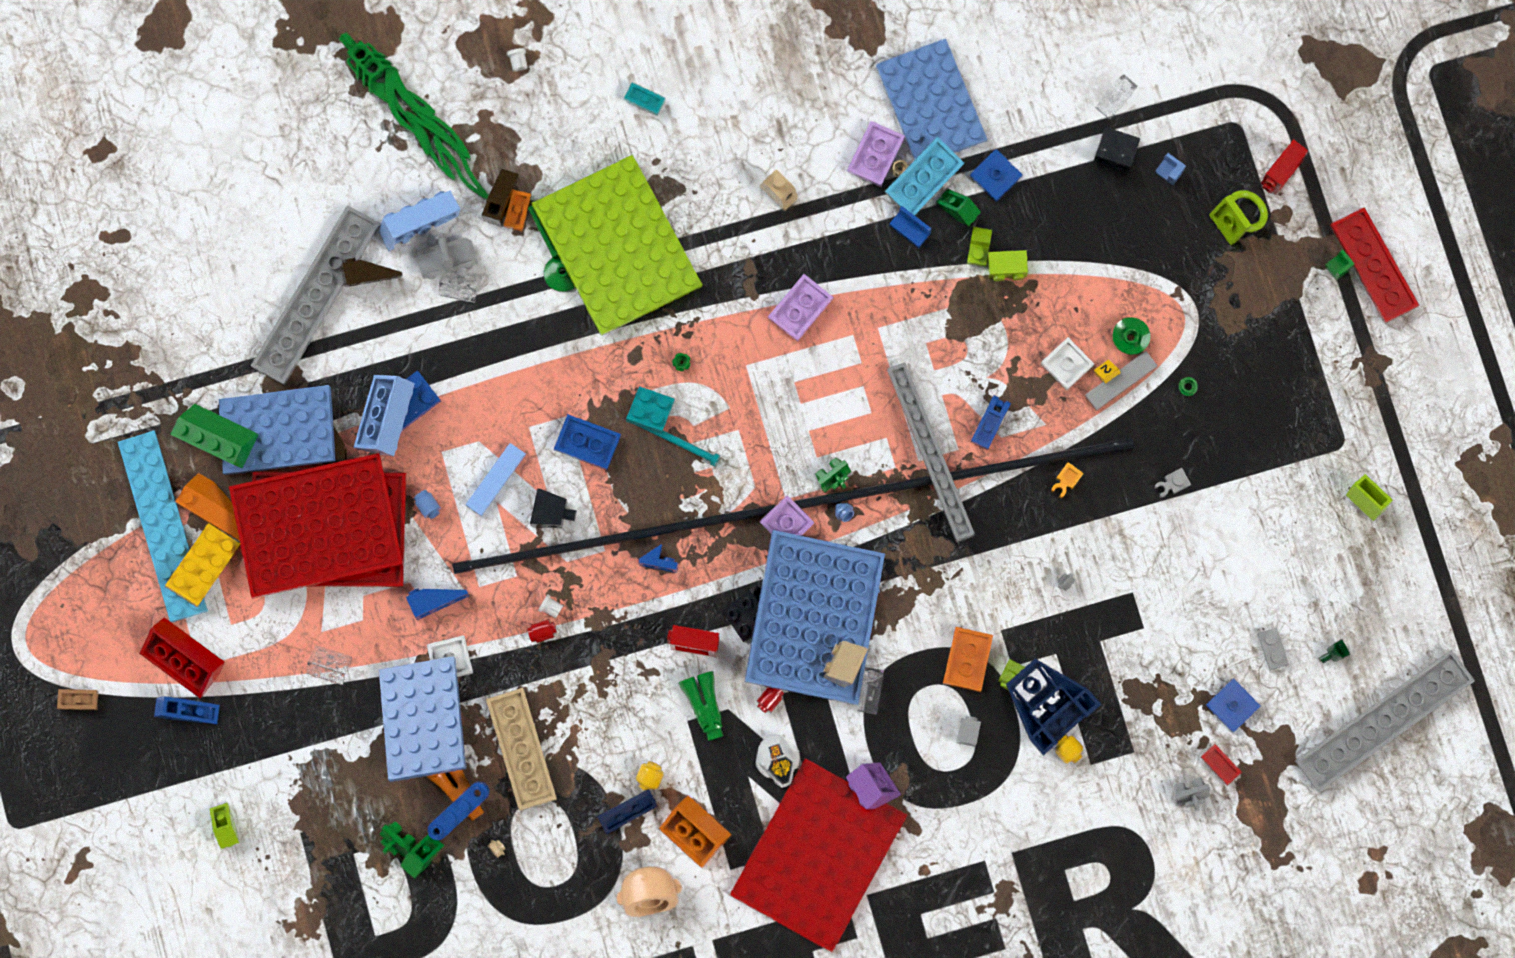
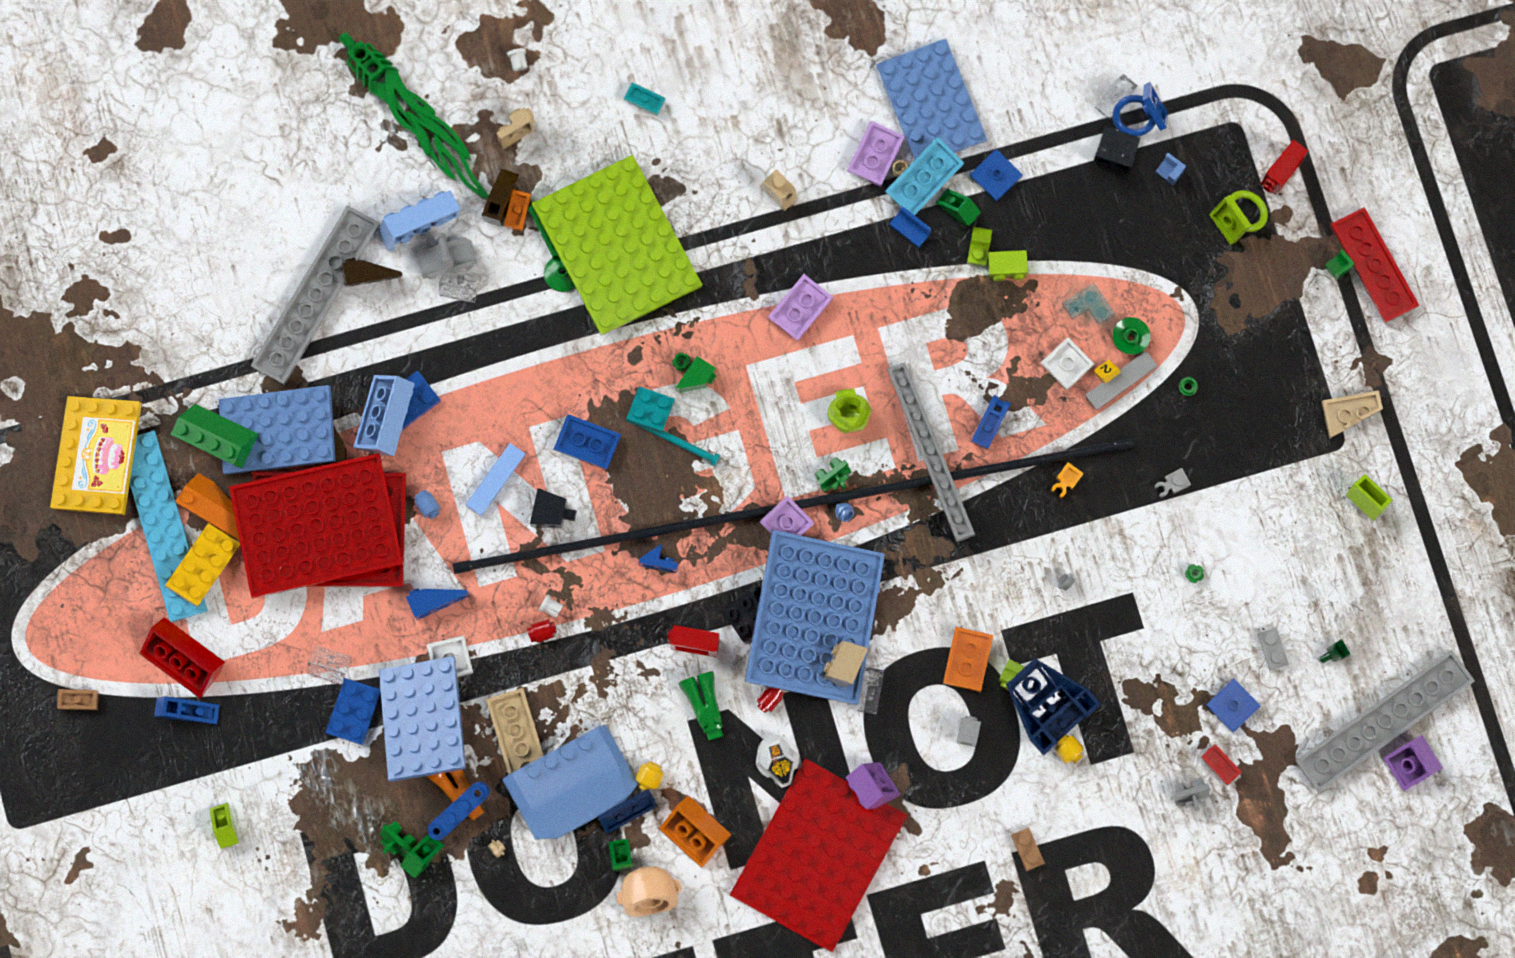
(96, 455): none -> plate
(353, 711): none -> blue plate
(520, 125): none -> tan plate
(571, 784): none -> medium blue slope
(620, 855): none -> green slope
(697, 376): none -> green slope
(849, 411): none -> lime helmet
(1027, 849): none -> medium nougat plate
(1091, 300): none -> clear light blue plate
(1152, 107): none -> blue tile
(1194, 578): none -> green plate
(1349, 410): none -> tan wing
(1413, 762): none -> medium lavender slope

